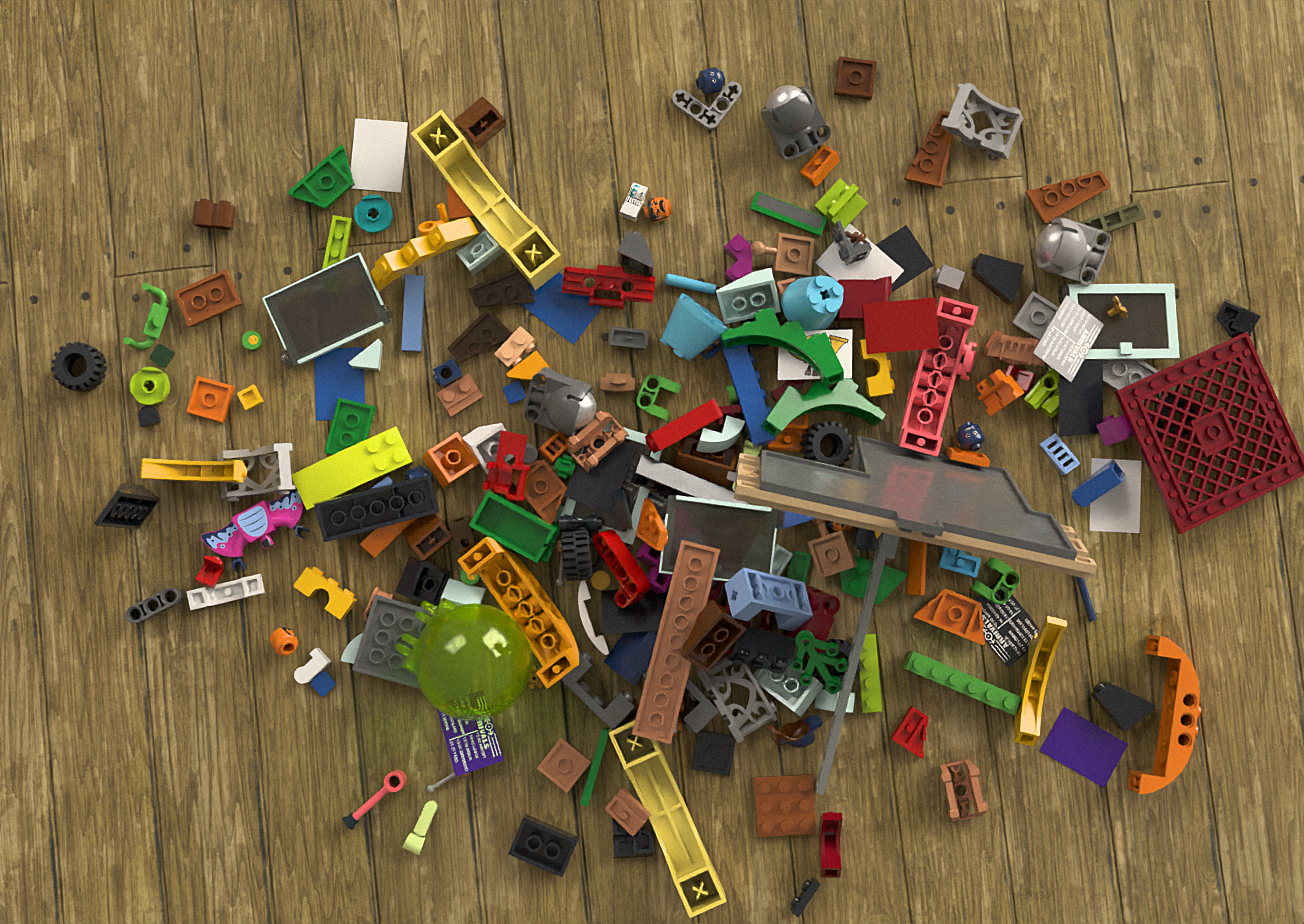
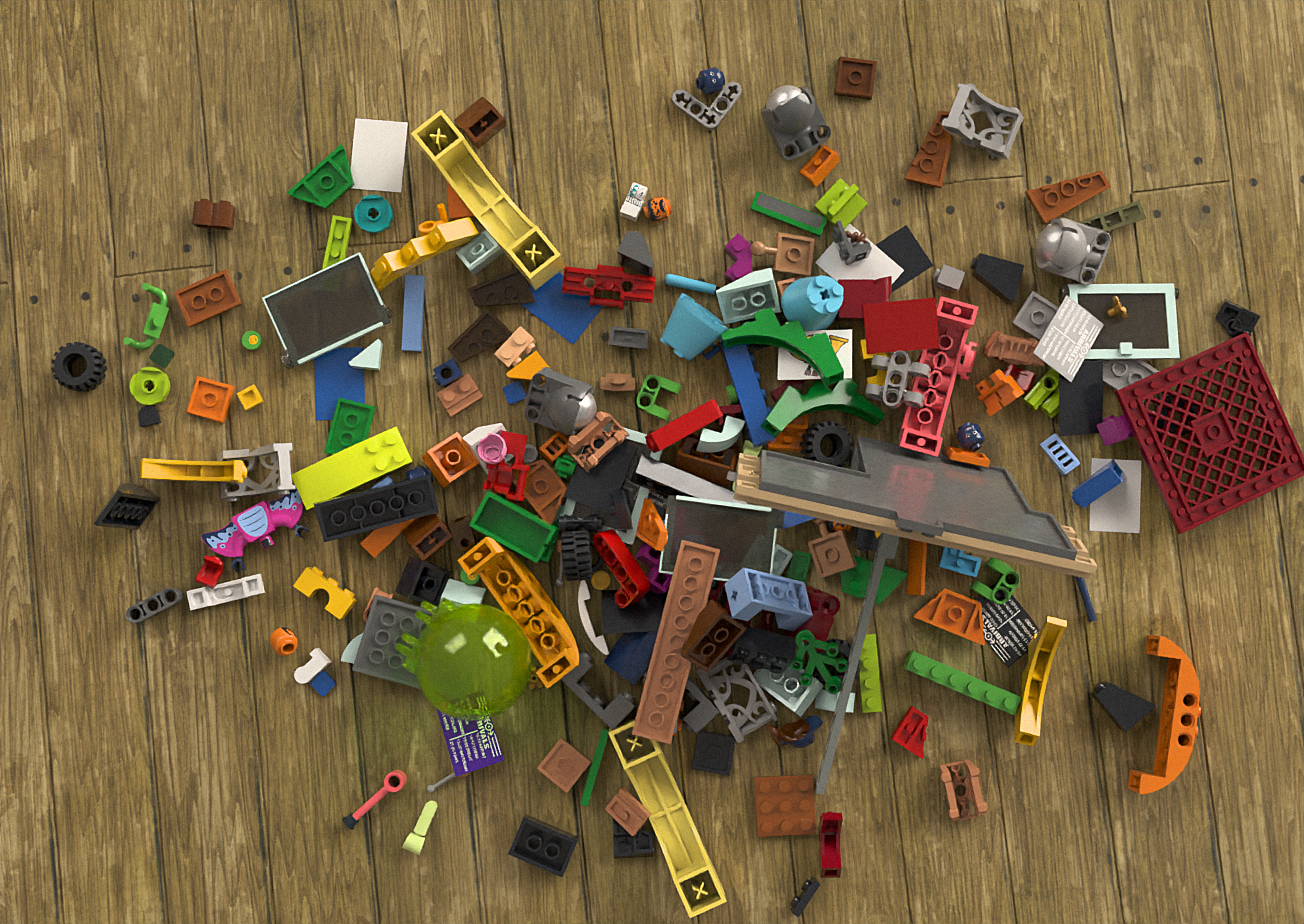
(492, 449): none -> bright pink hair
(889, 389): none -> light grey piece
(1084, 747): dark purple sticker -> none

